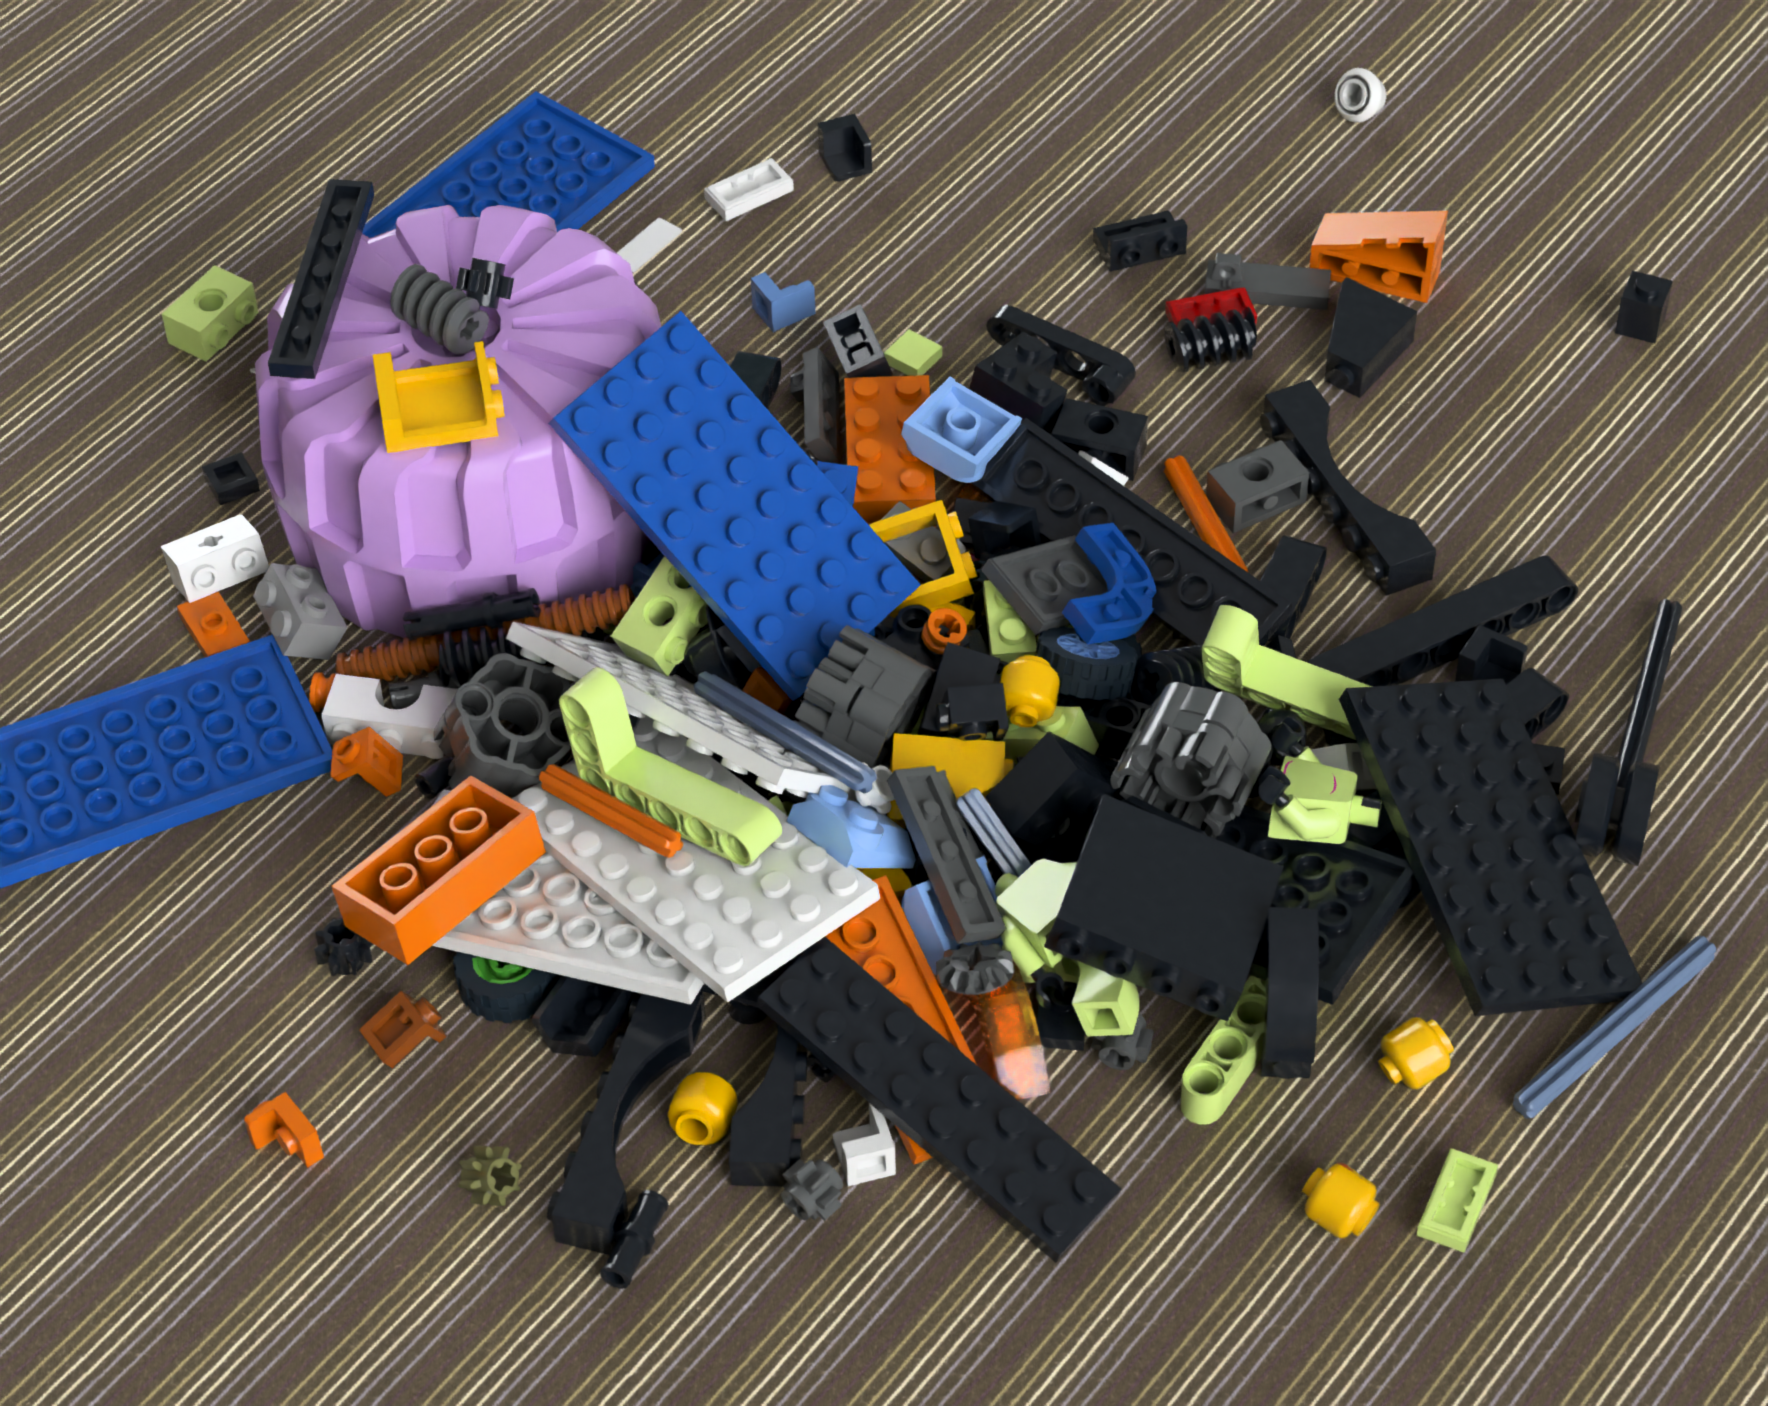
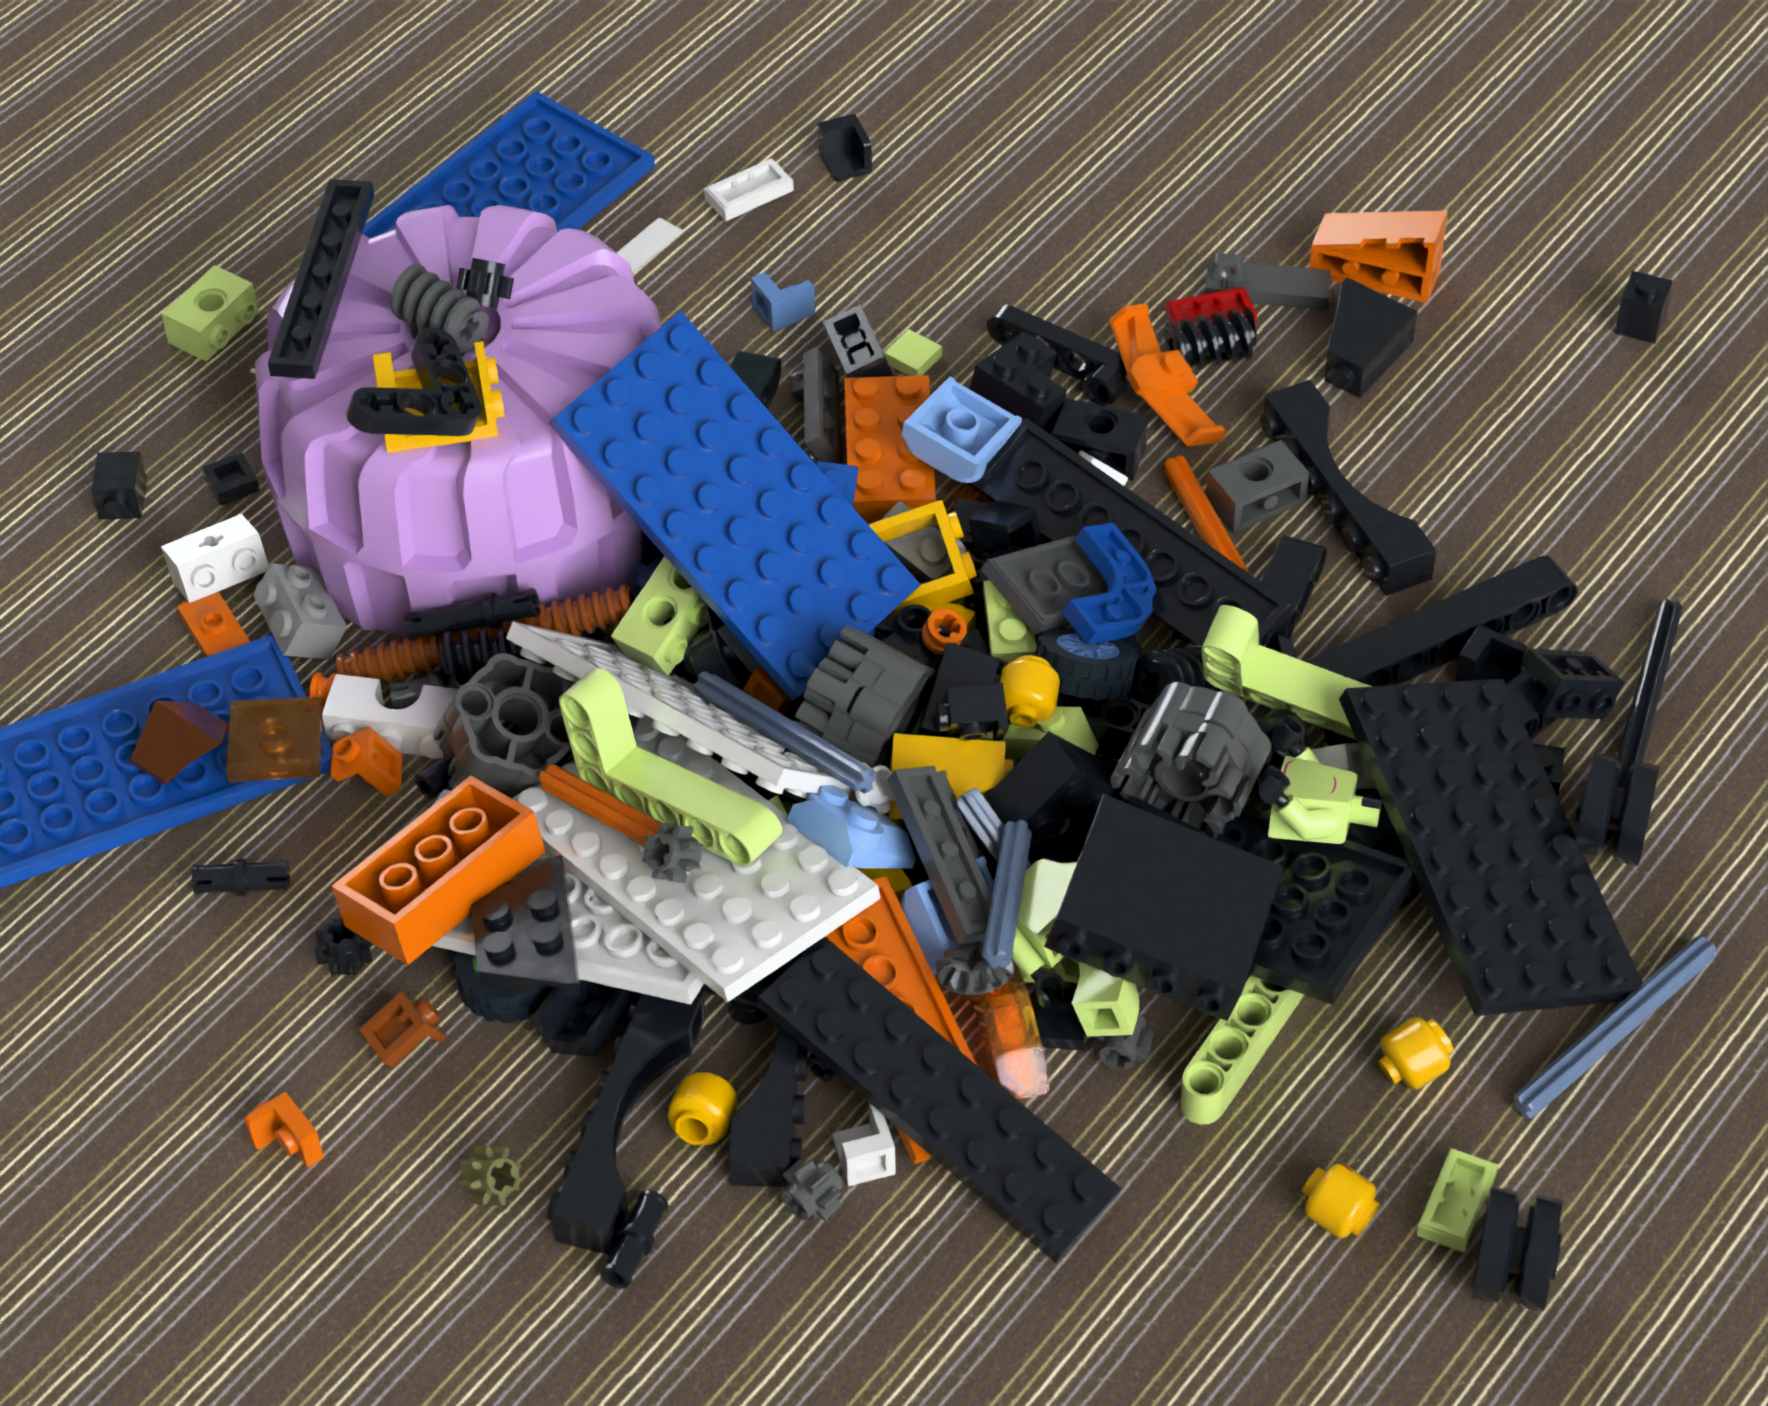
(119, 485): none -> black brick
(176, 737): none -> reddish brown slope
(241, 877): none -> black pin
(275, 739): none -> clear orange tile
(383, 411): none -> black beam
(528, 932): none -> black wing
(672, 852): none -> dark grey gear
(1007, 894): none -> sand blue axle
(1141, 240): black bracket -> none
(1161, 378): none -> orange plate
(1290, 992): black arch -> none
(1359, 95): white cone -> none
(1519, 1249): none -> black wheel
(1575, 683): none -> black bracket

